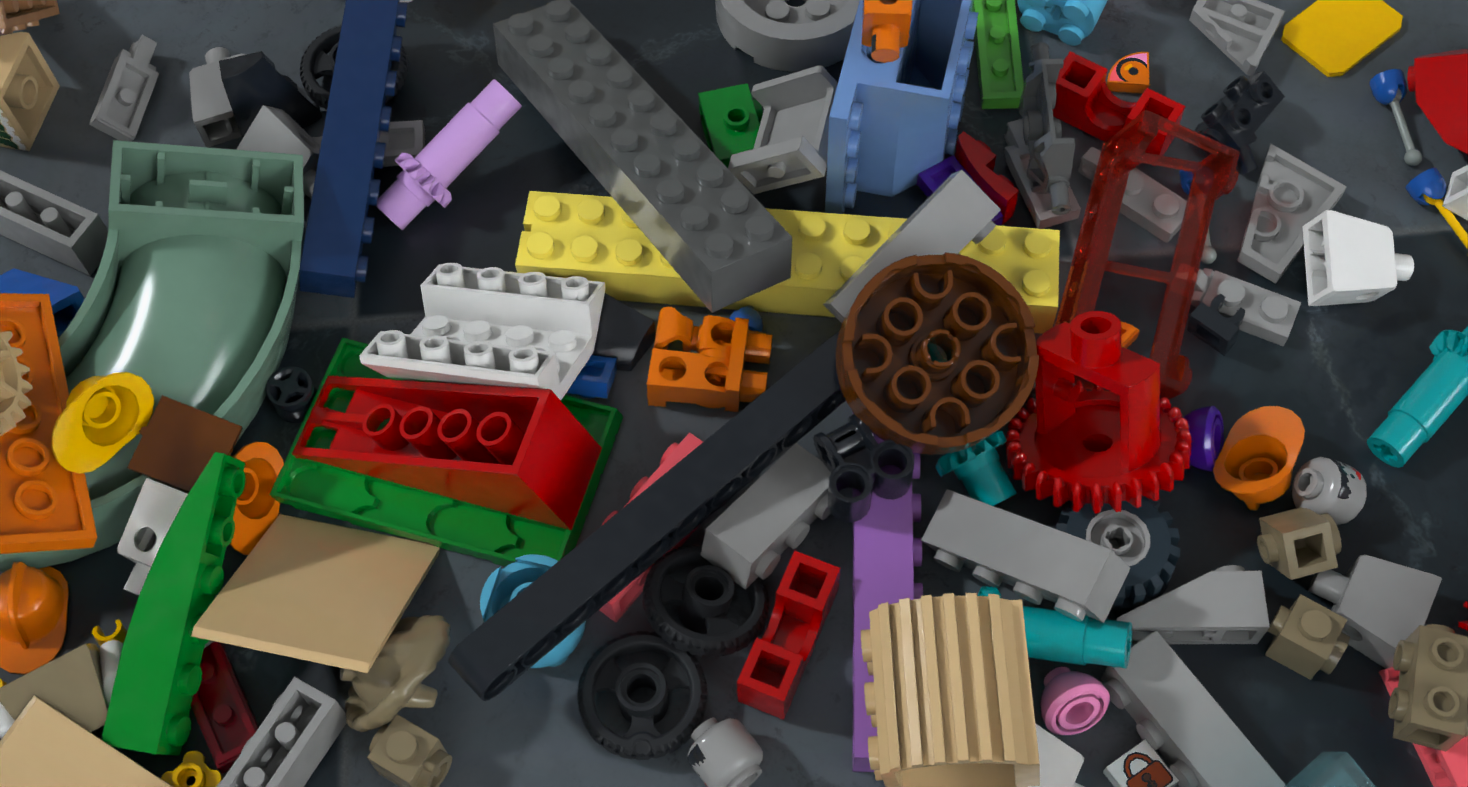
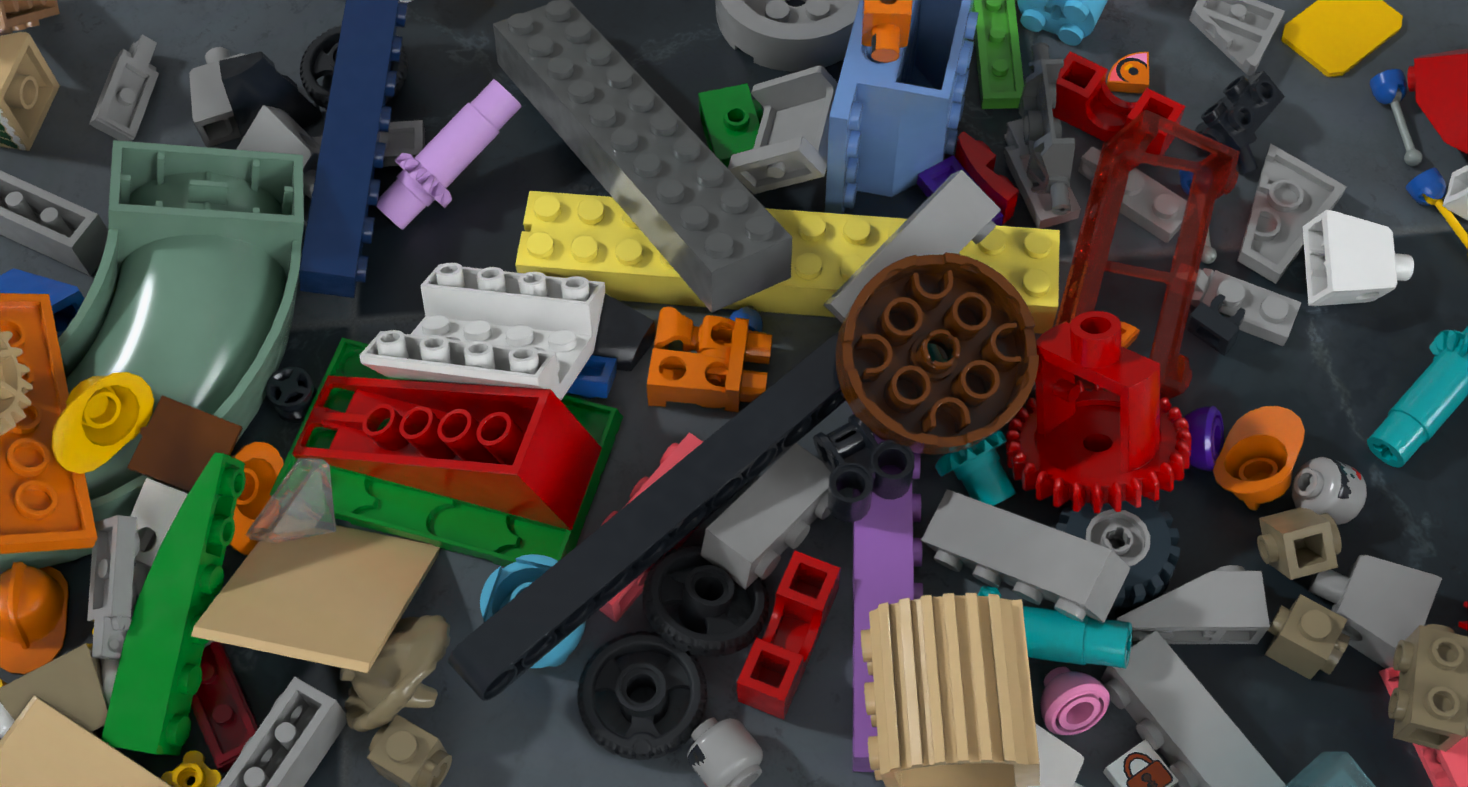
(112, 584): none -> light grey hinge
(299, 505): none -> clear slope

